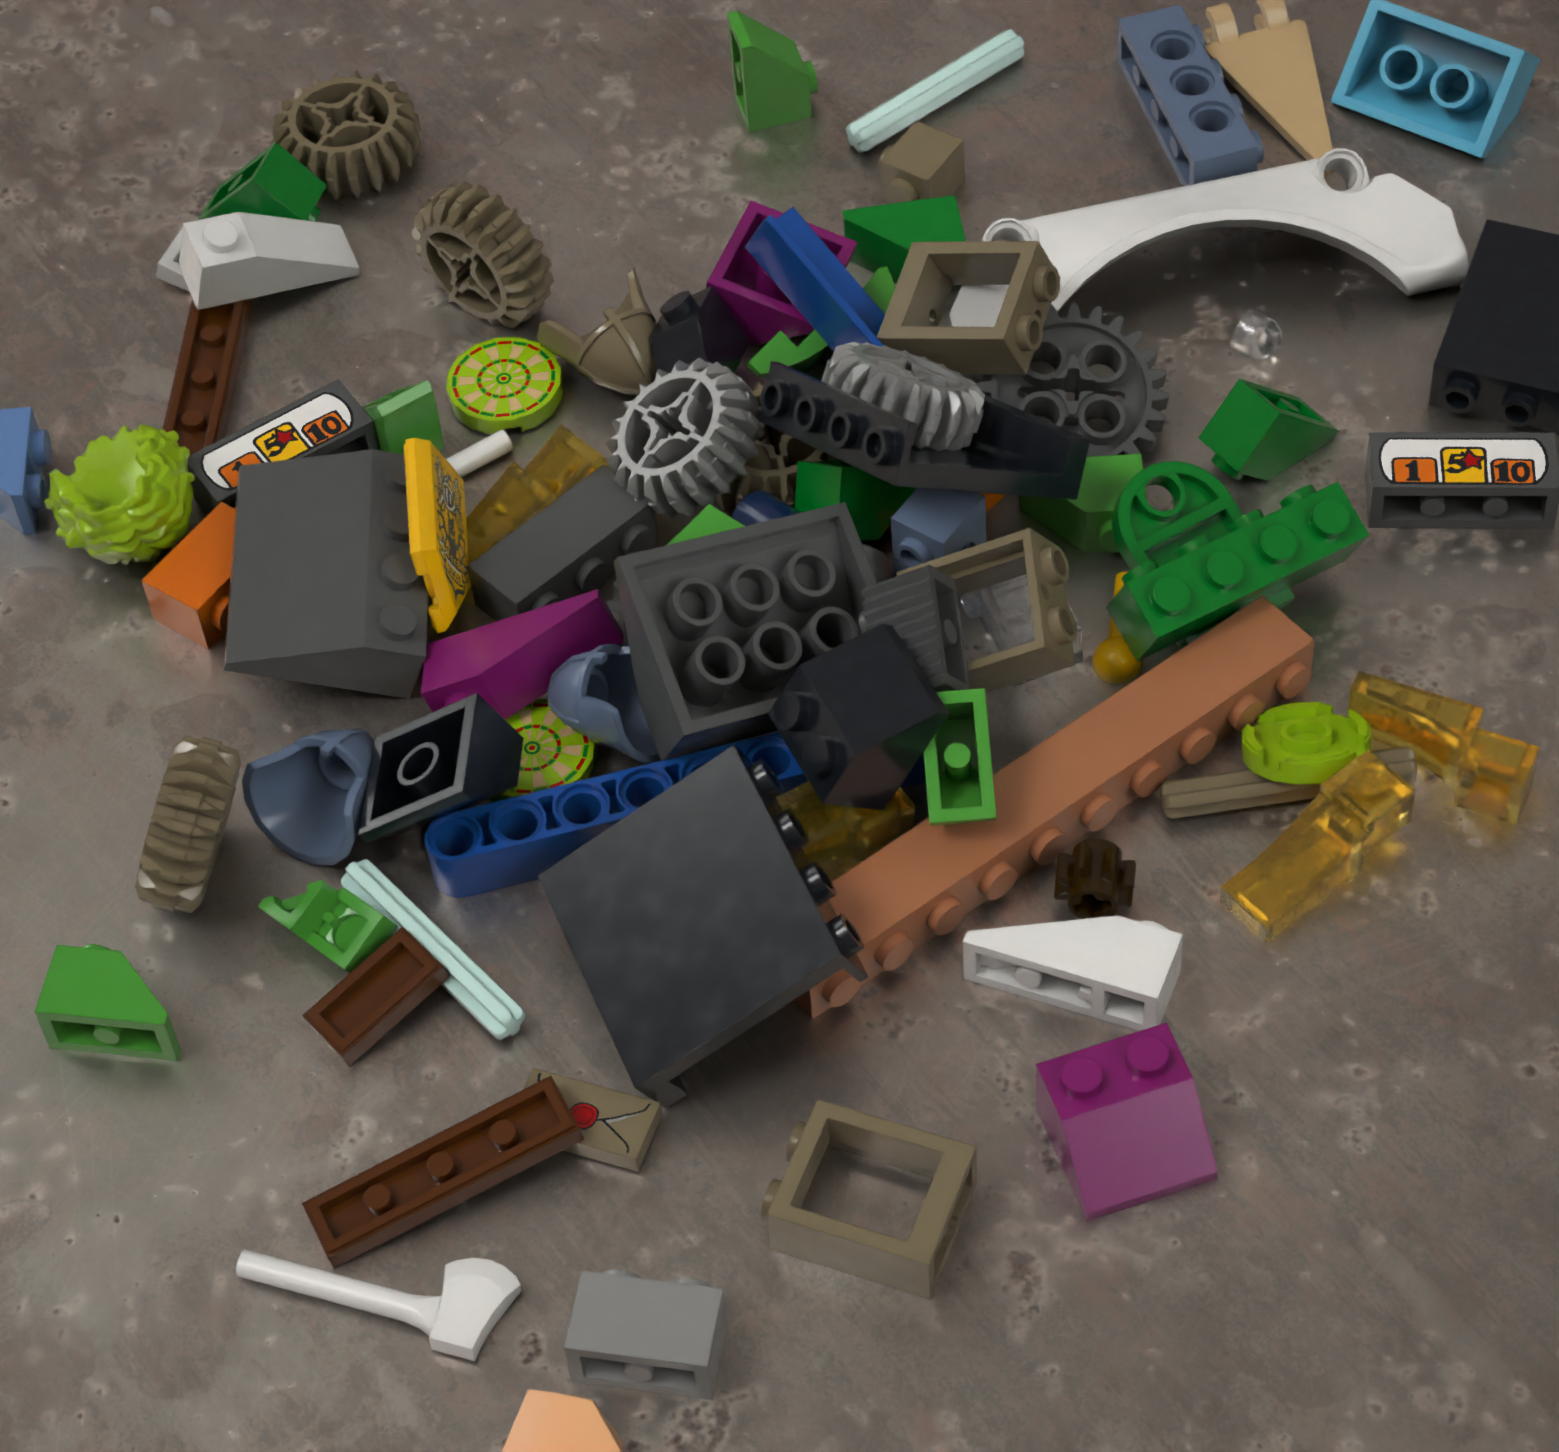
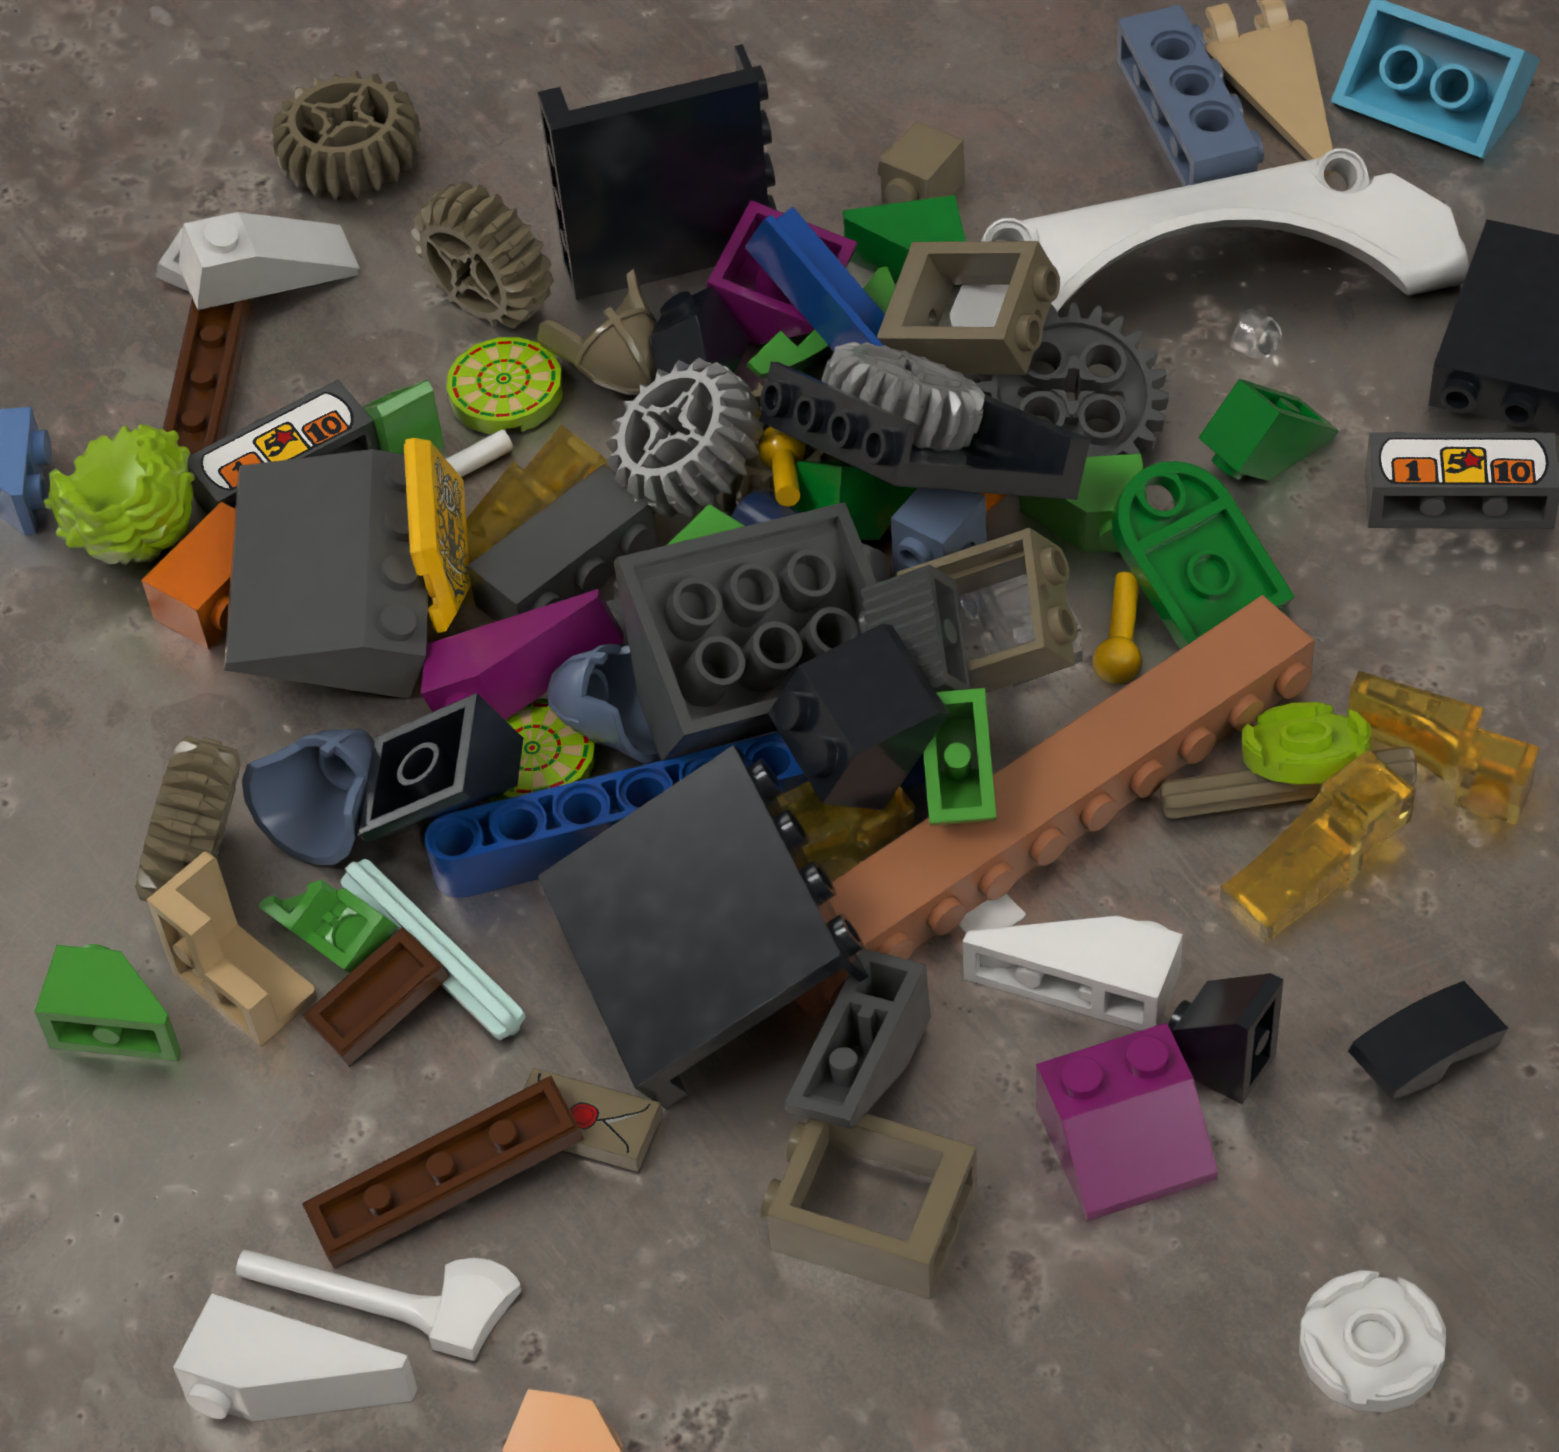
(223, 959): none -> tan panel
(269, 186): green slope -> none
(280, 1367): none -> white slope
(646, 1334): light grey brick -> none
(656, 176): none -> black panel
(768, 74): bright green slope -> none
(781, 455): none -> yellow bar
(863, 1041): none -> dark grey slope
(935, 91): light aqua axle -> none
(993, 914): none -> white sticker
(1095, 879): dark brown gear -> none
(1227, 574): green brick -> none
(1230, 1032): none -> black slope
(1372, 1341): none -> white tile
(1425, 1038): none -> black slope

